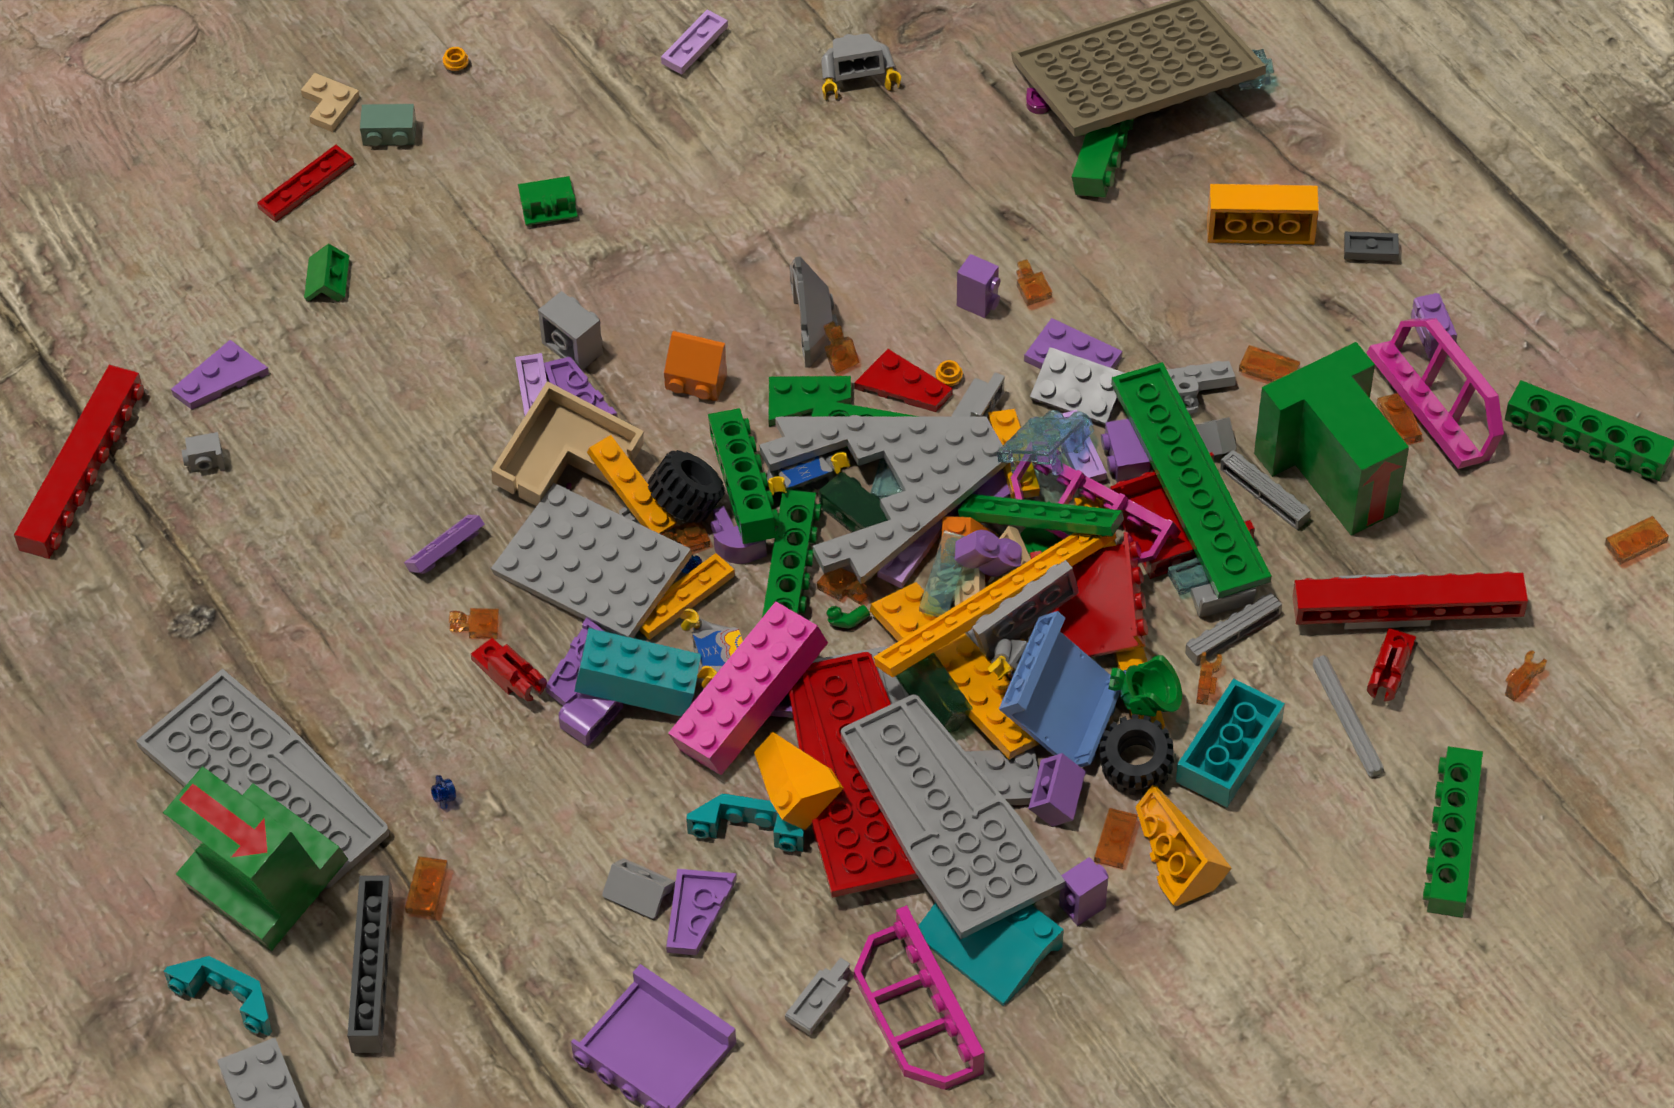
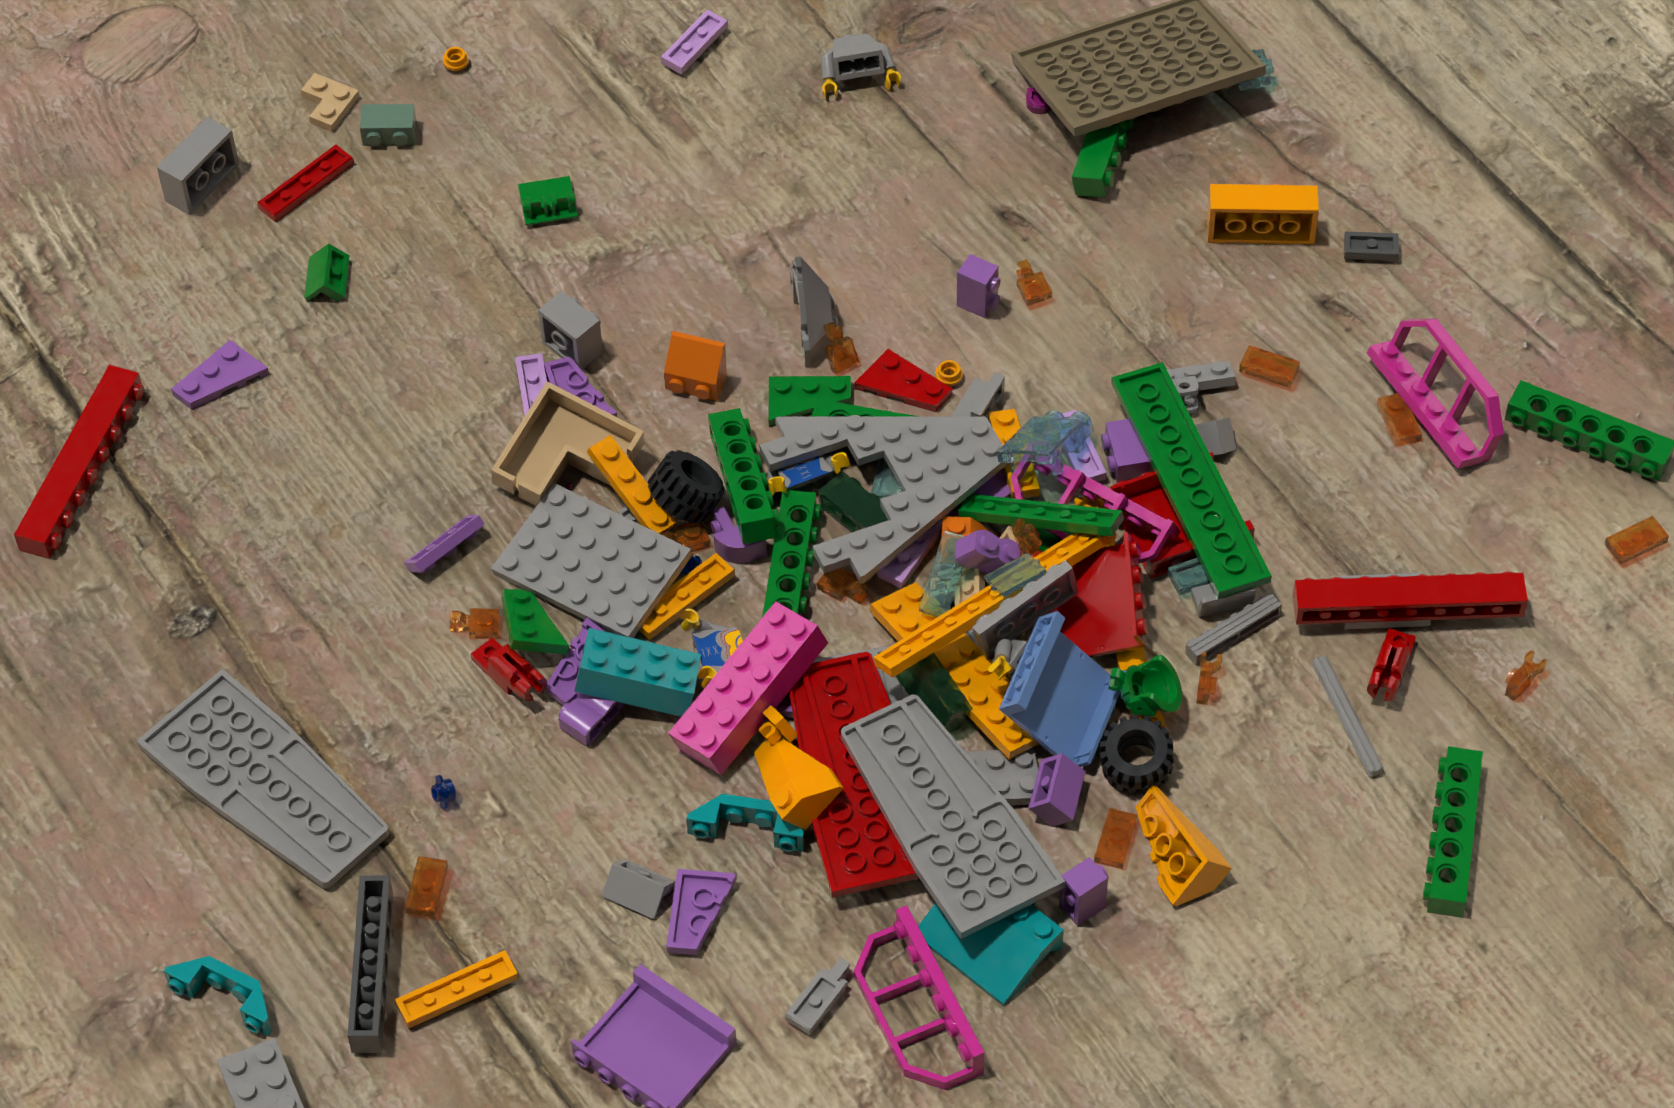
(198, 165): none -> light grey brick
(203, 452): light grey brick -> none
(251, 855): green piece -> none
(456, 989): none -> light orange plate
(529, 624): none -> green wing
(776, 727): none -> light orange tile
(847, 620): green arm -> none
(1015, 575): none -> clear light blue piece
(1027, 536): none -> clear orange plate
(1069, 340): medium lavender plate -> none
(1077, 385): light grey plate -> none
(1230, 742): teal brick -> none
(1265, 489): light grey piece -> none
(1335, 437): green piece -> none
(1431, 307): medium lavender brick -> none

